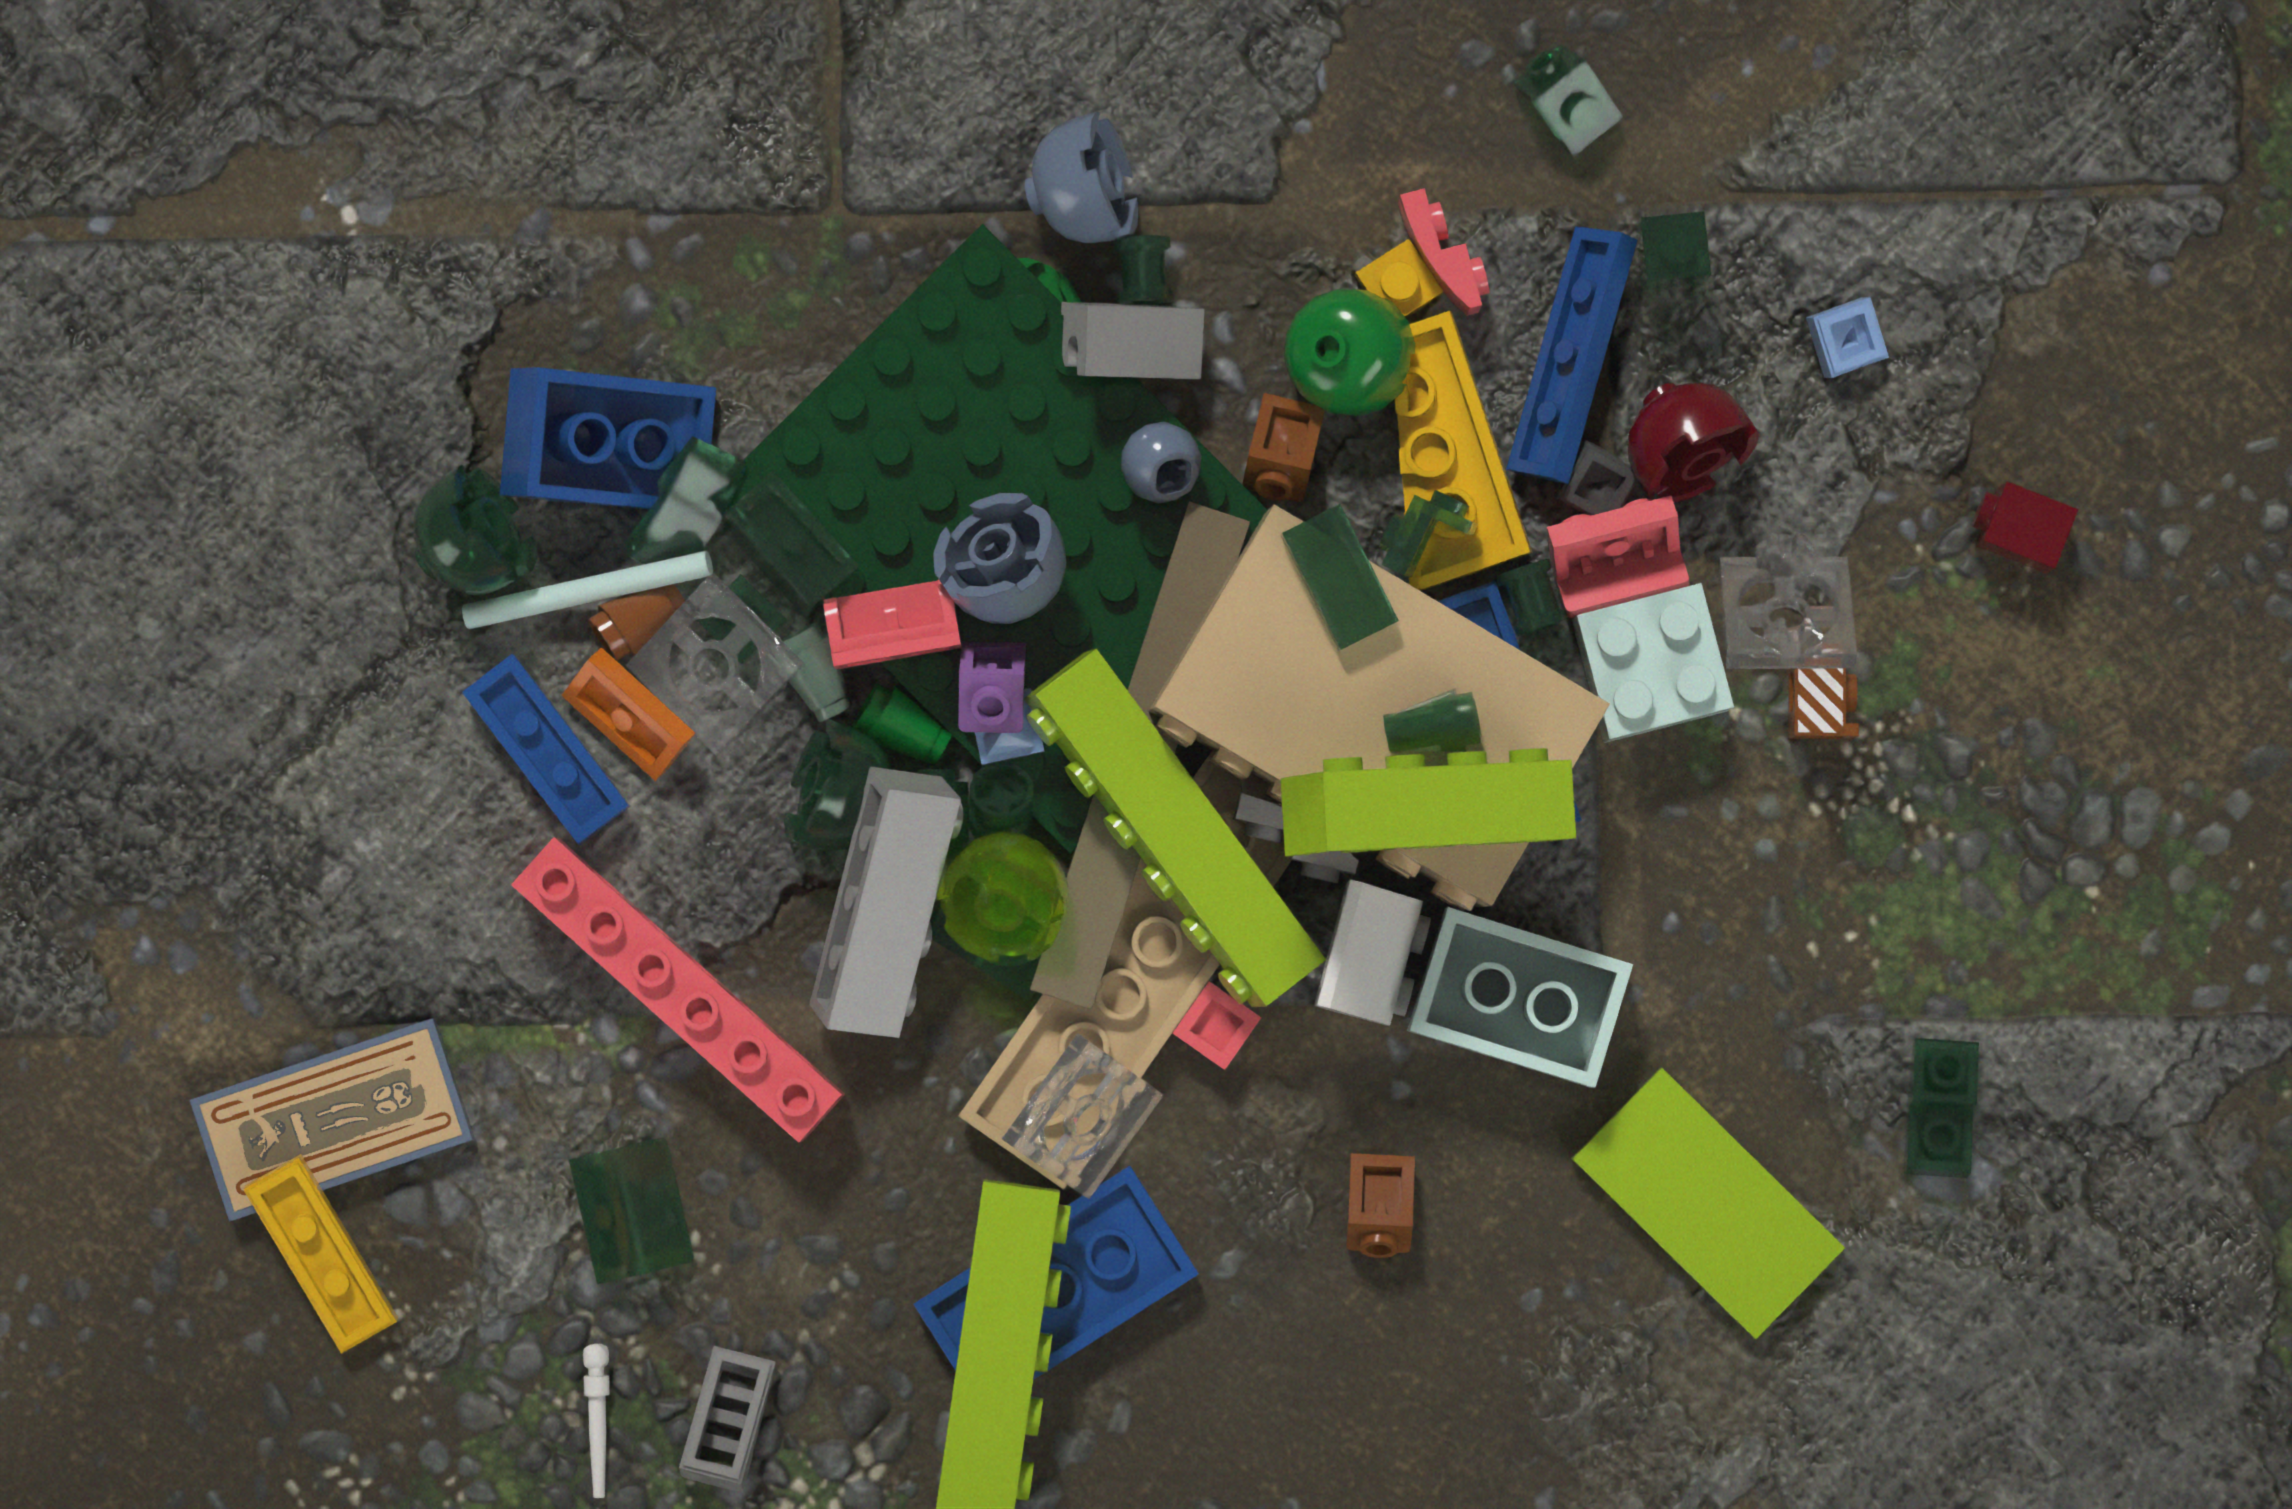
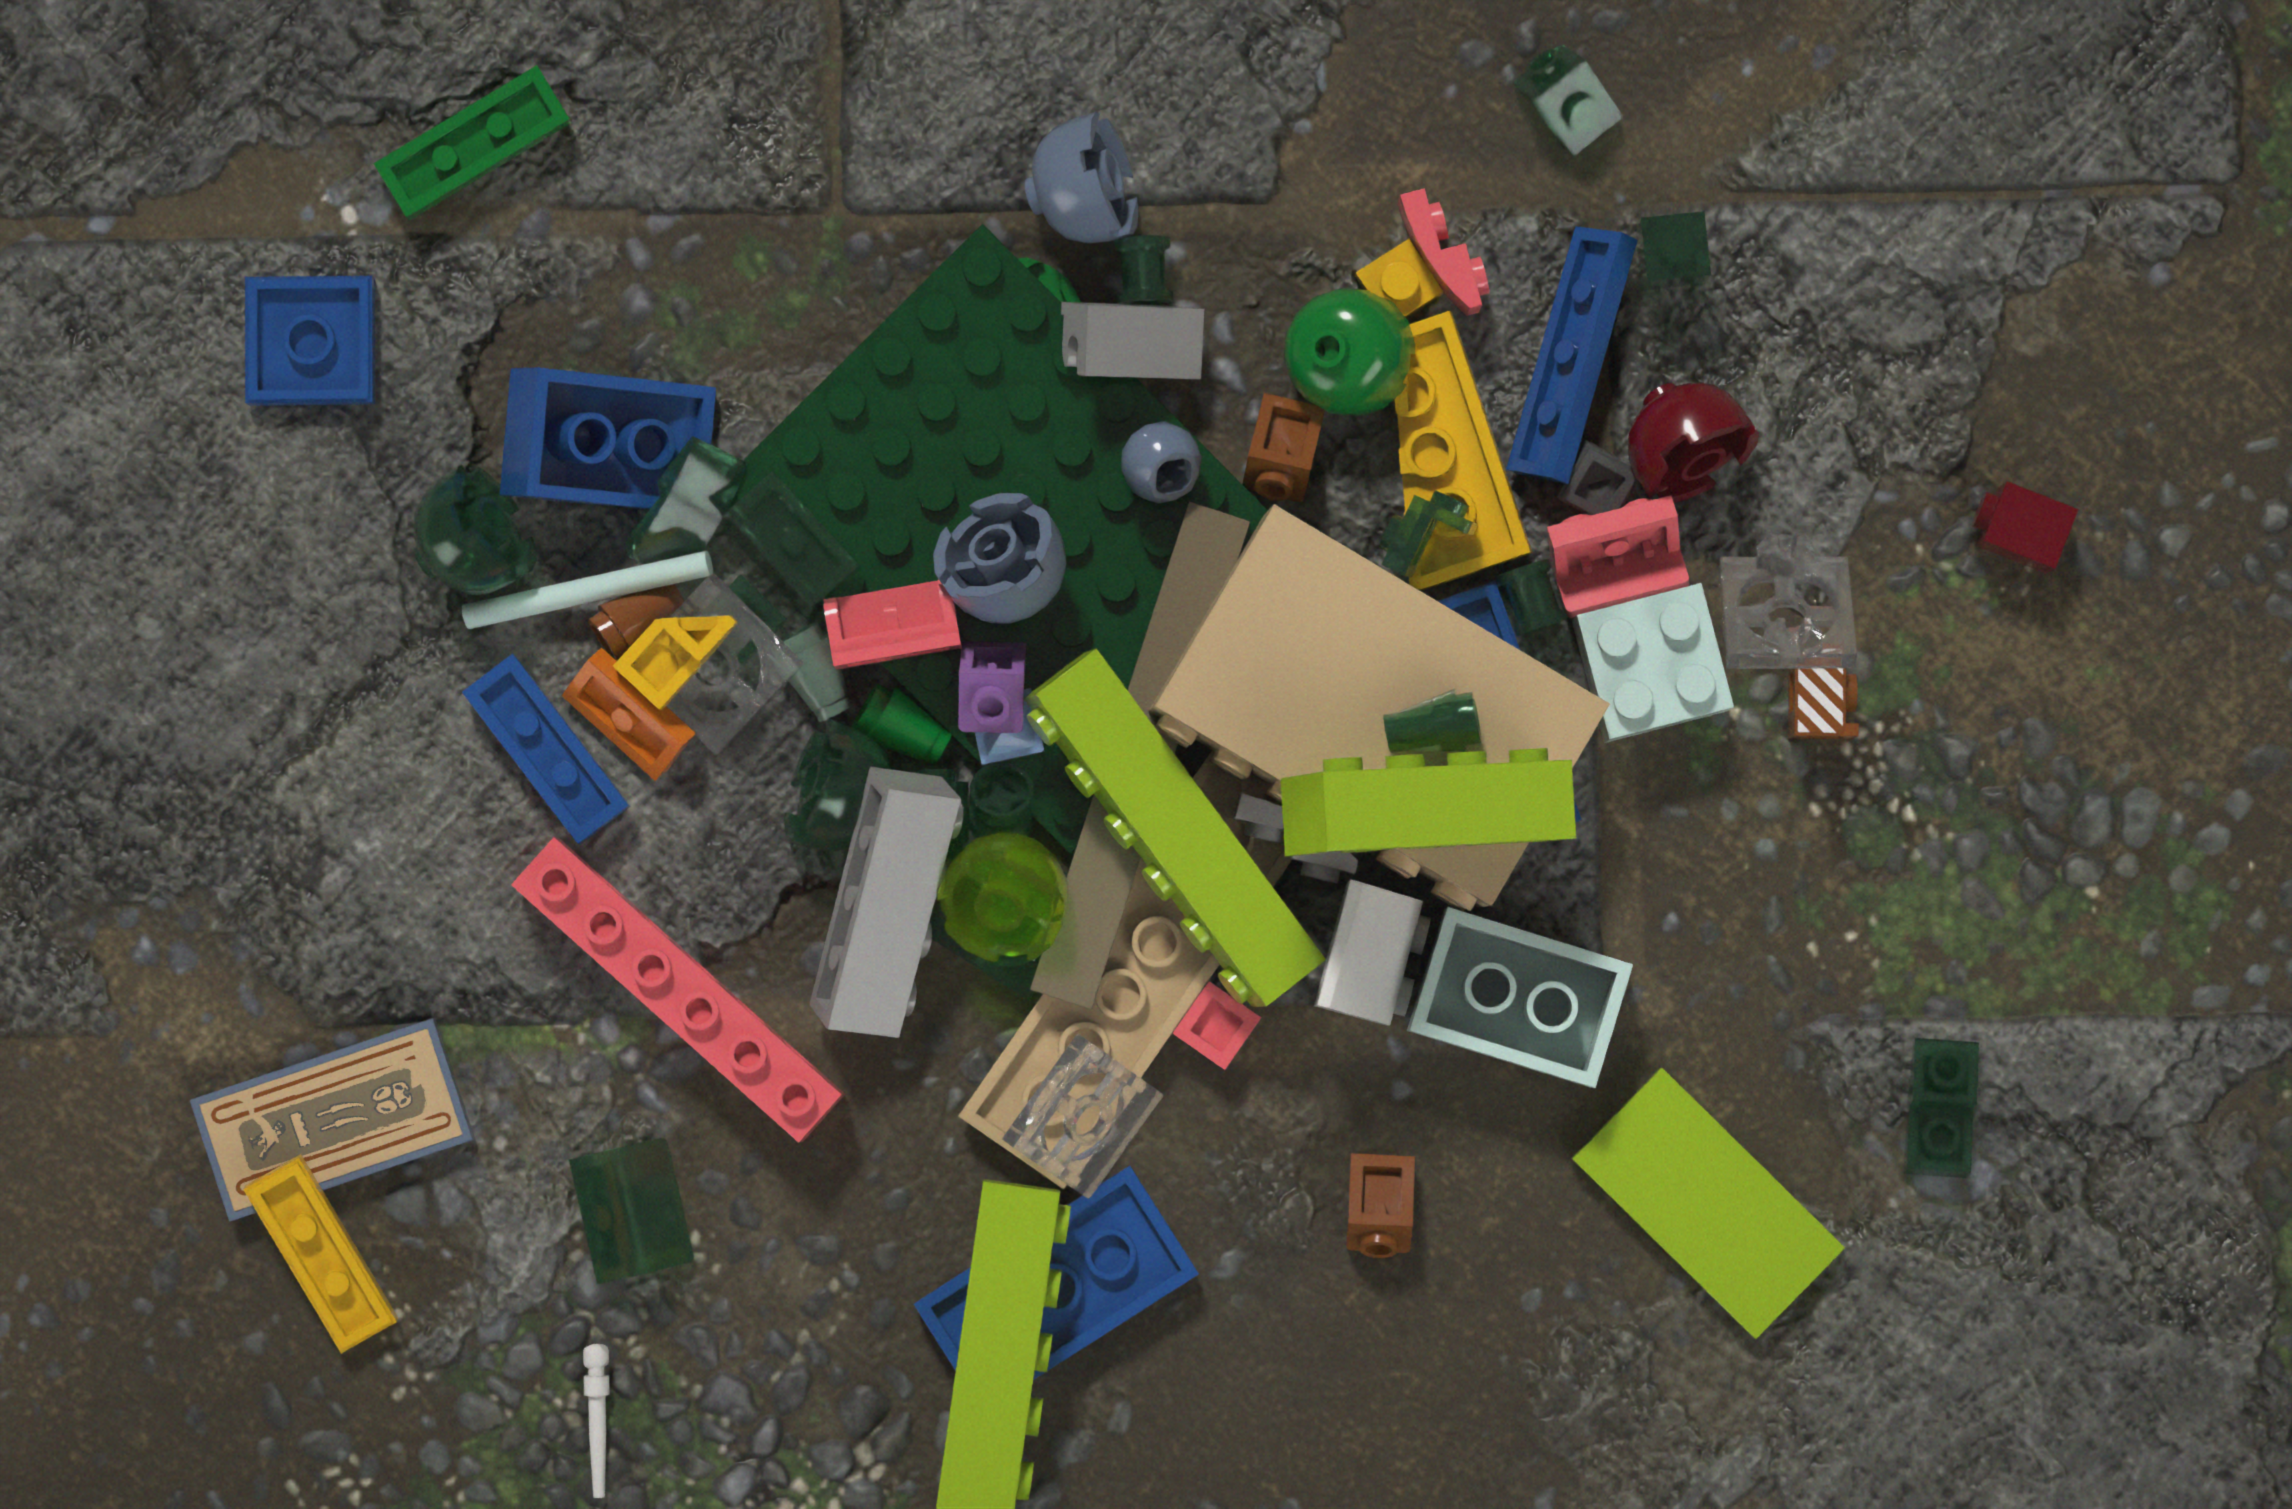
(310, 340): none -> blue tile
(472, 143): none -> green plate
(672, 654): none -> yellow slope
(712, 1473): light grey slope -> none
(1339, 577): clear green tile -> none
(1847, 337): light blue tile -> none

